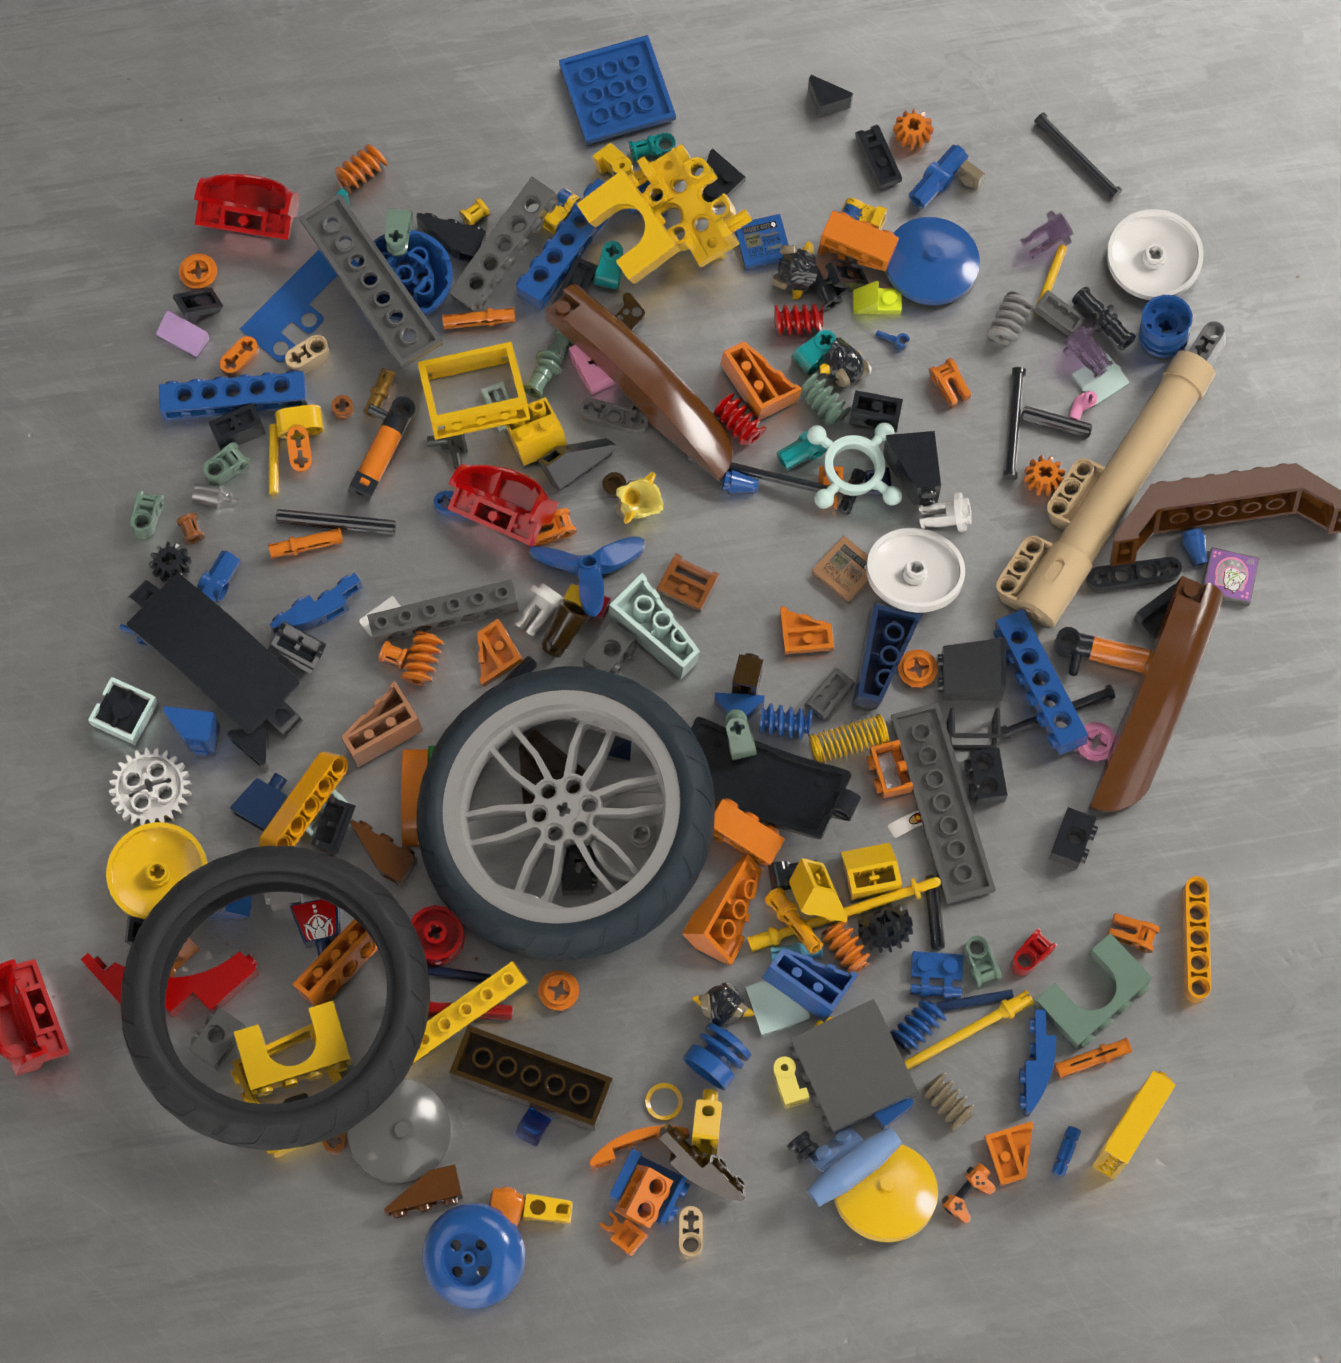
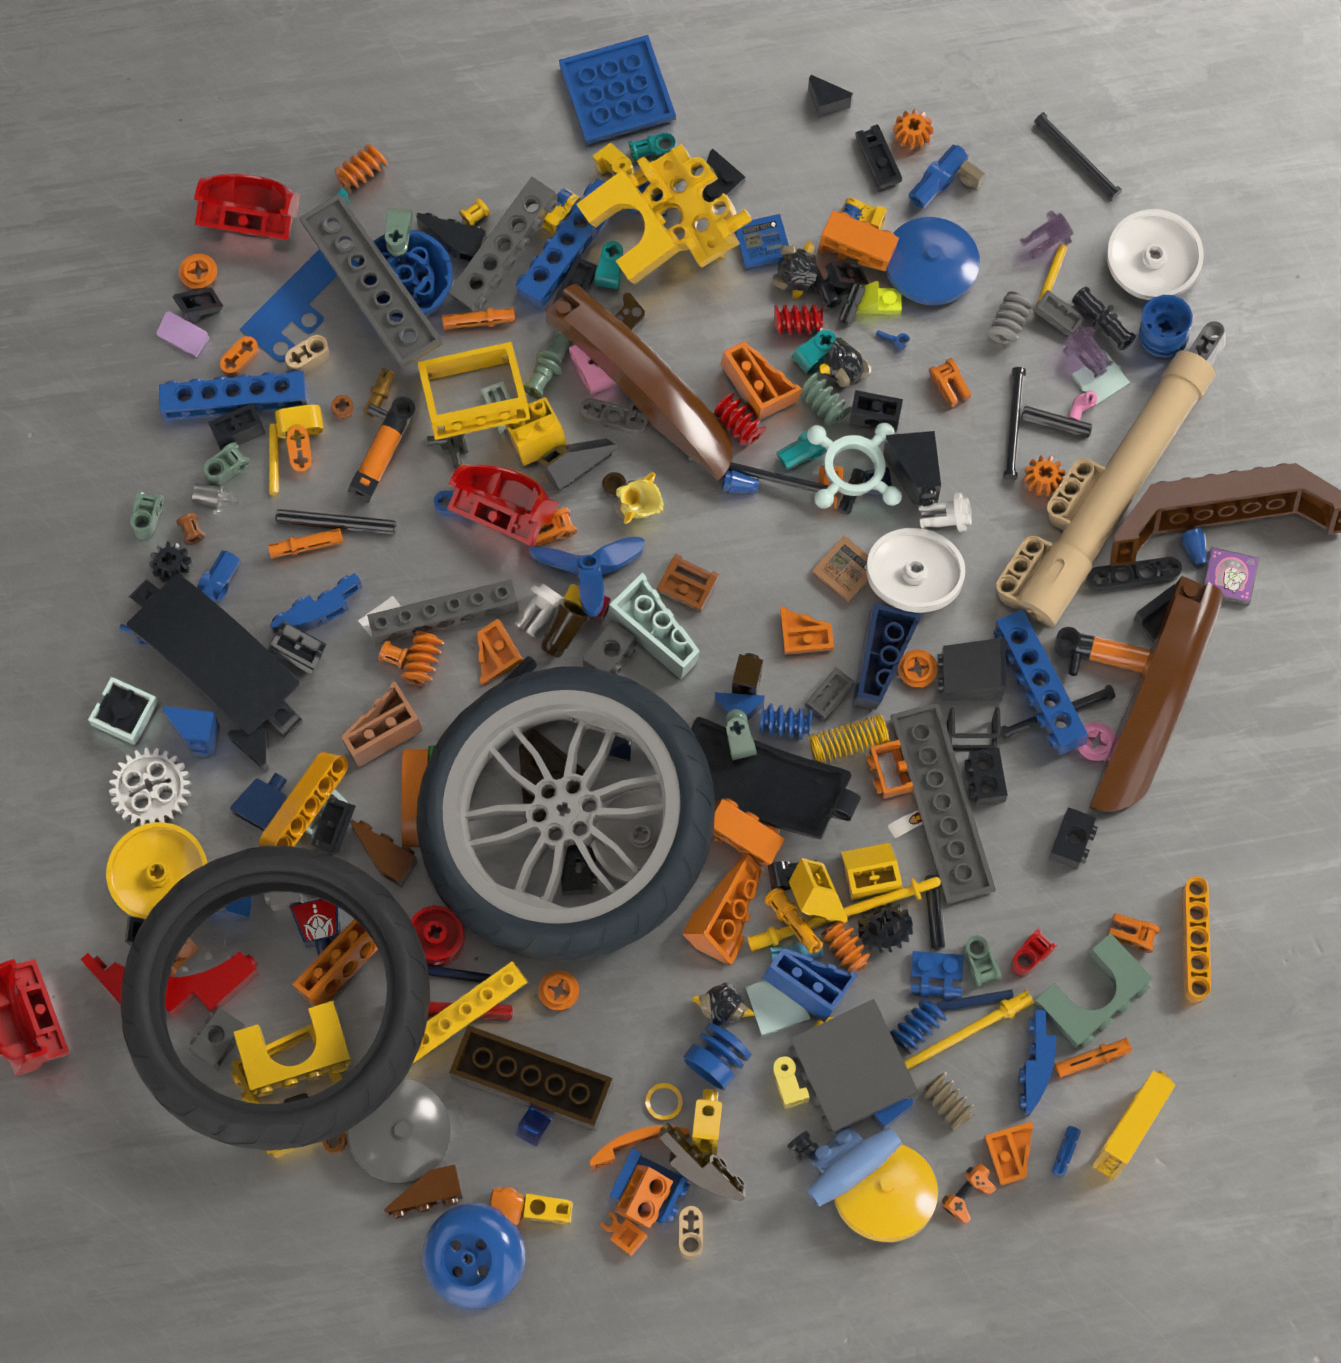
(849, 308): none -> black piece

